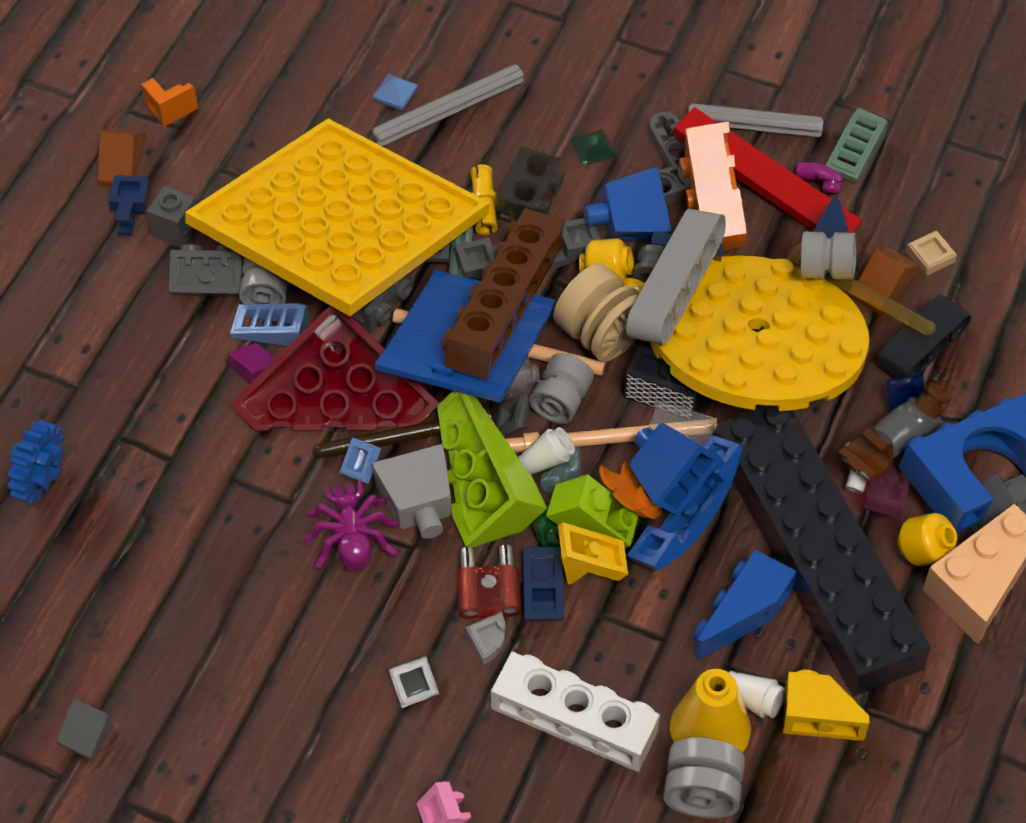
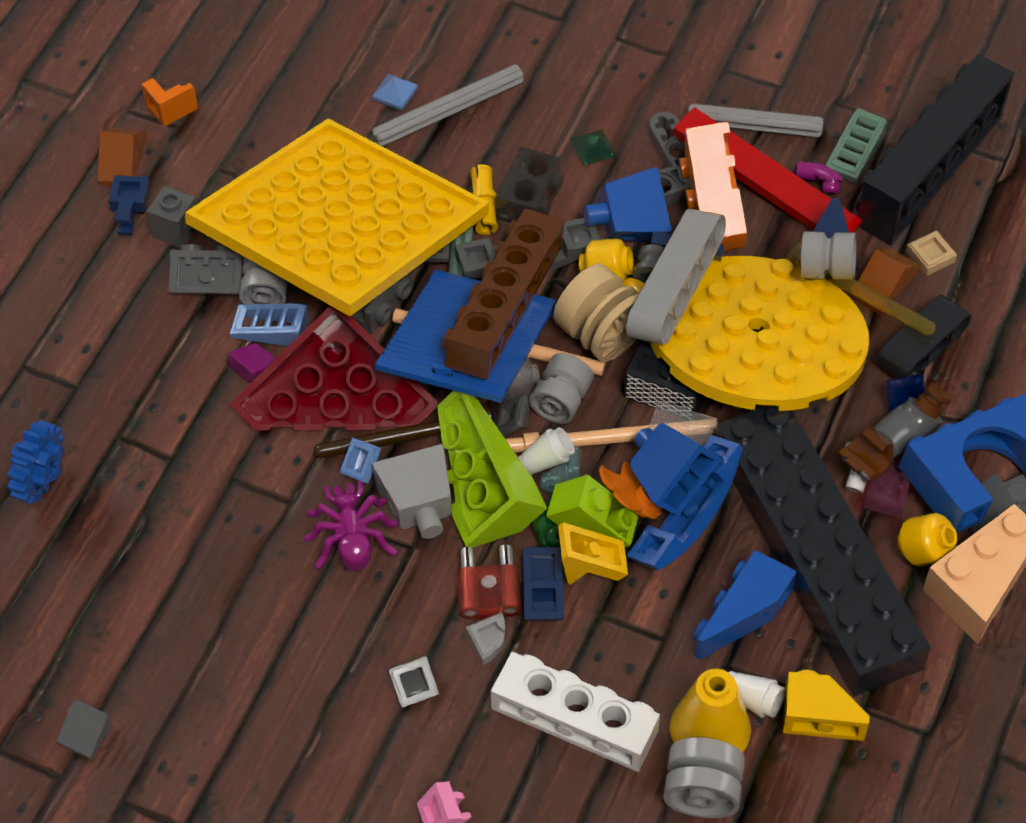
(933, 148): none -> black brick

